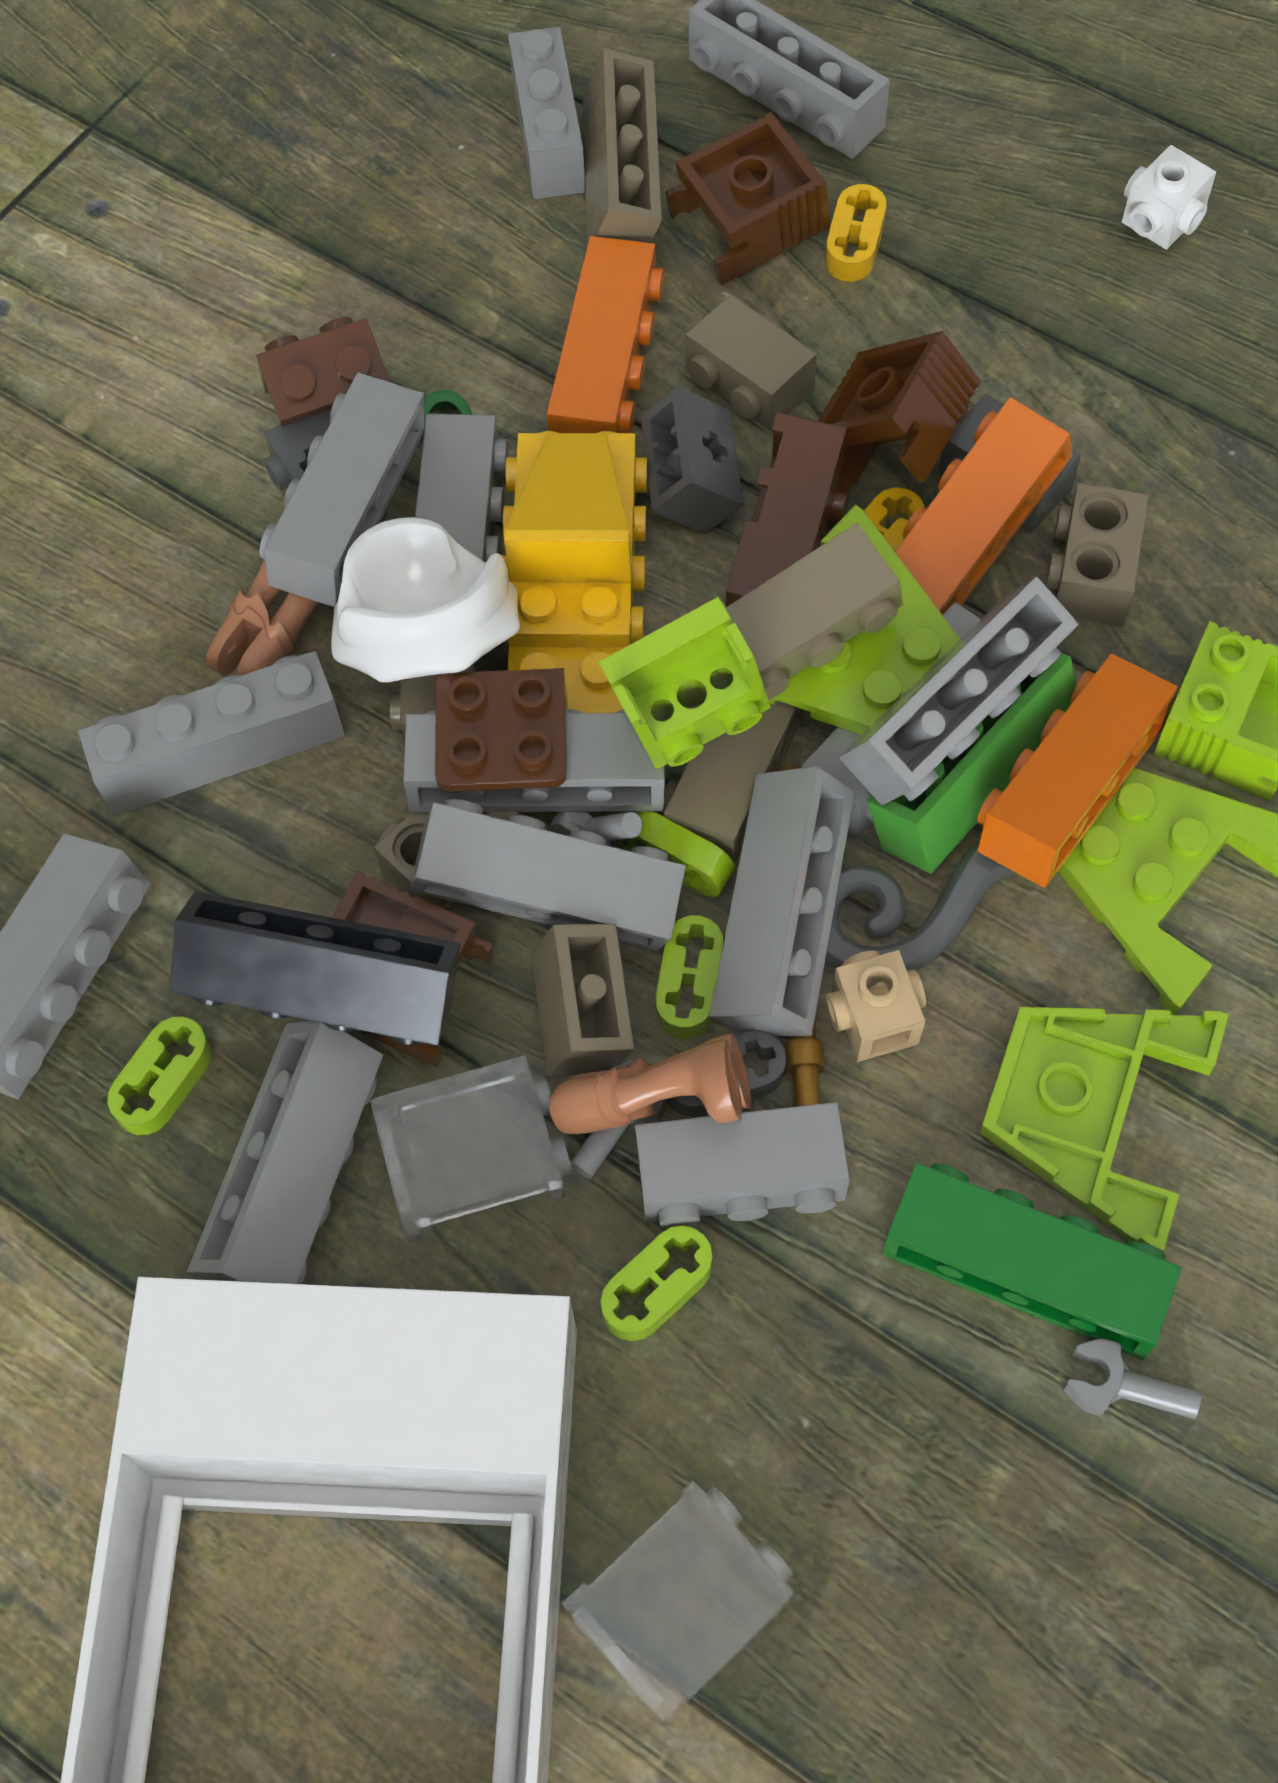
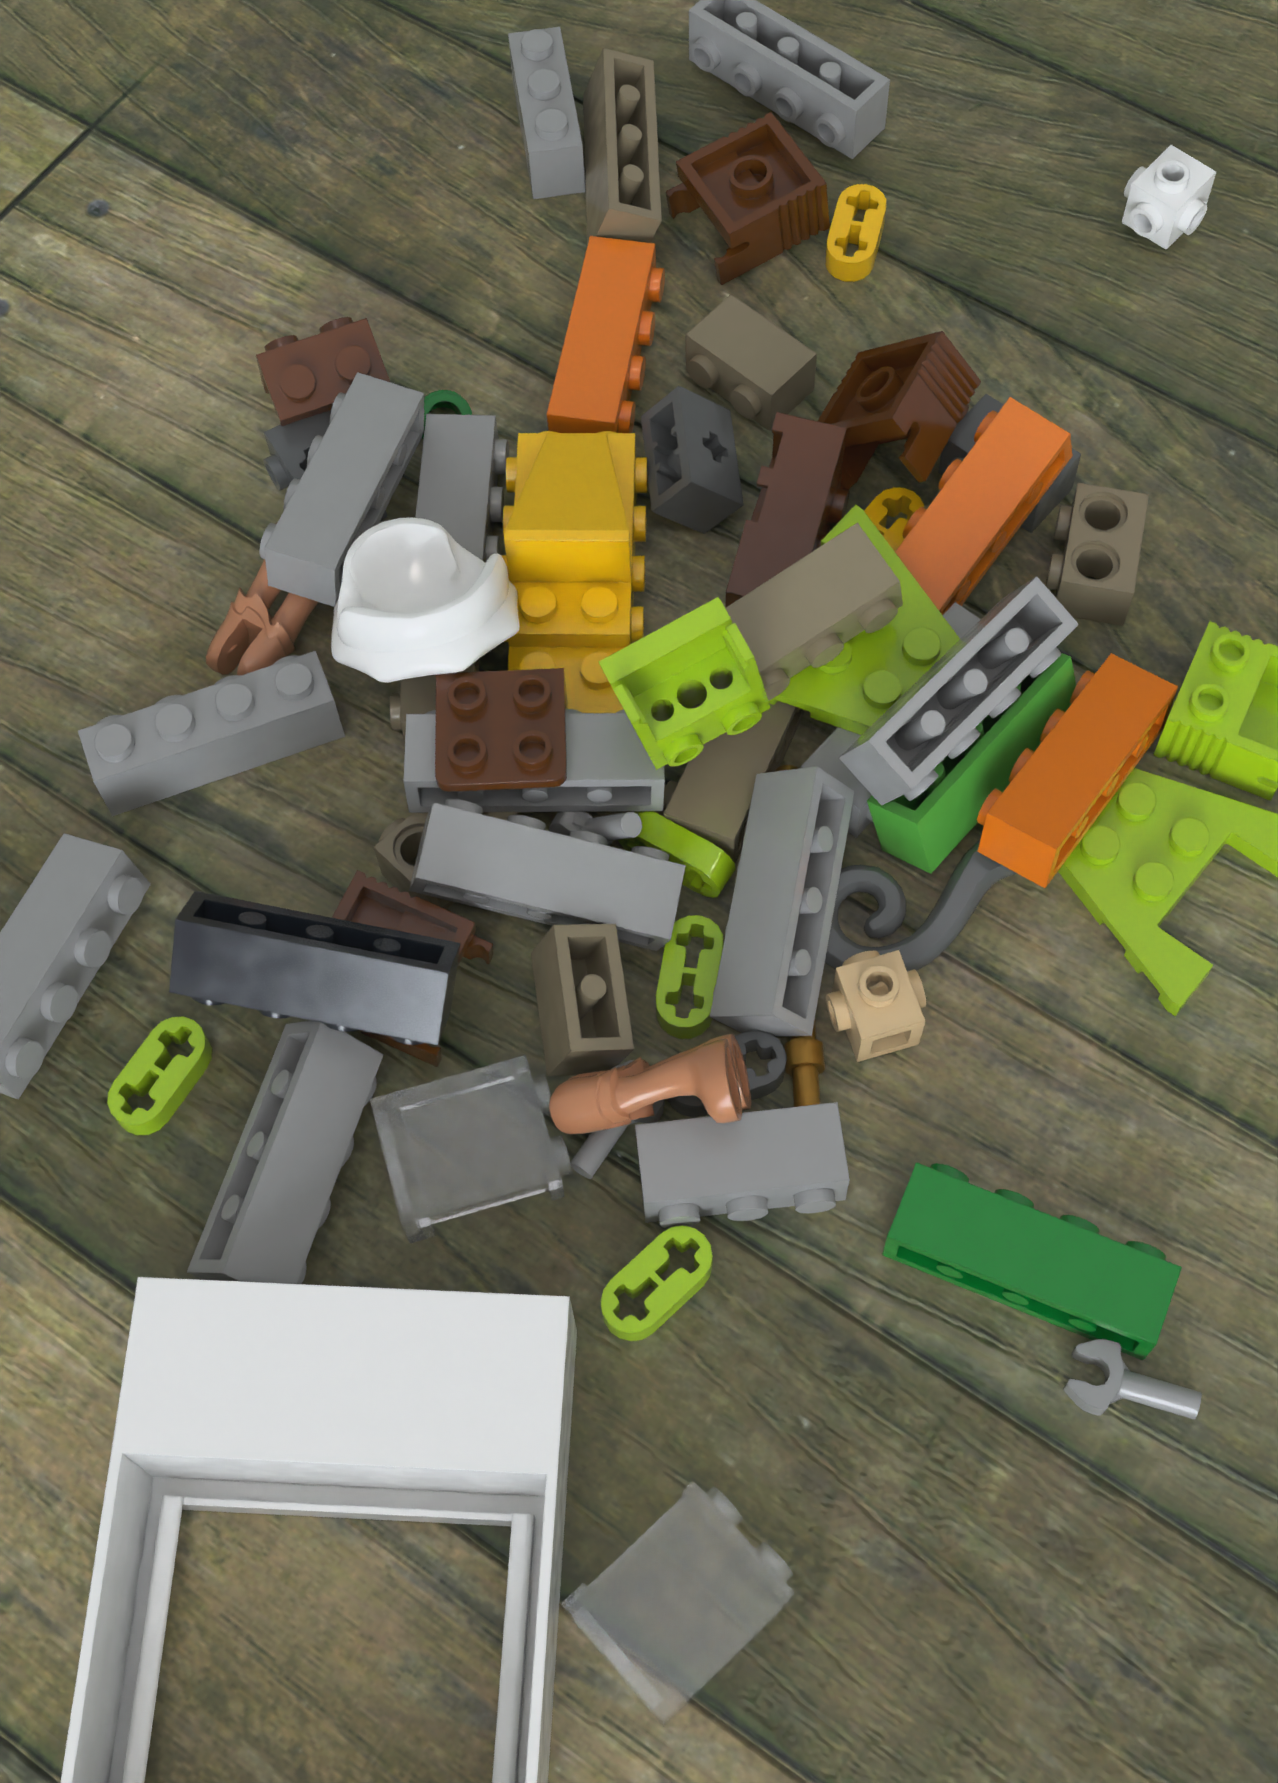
(1068, 1095): lime wing -> none

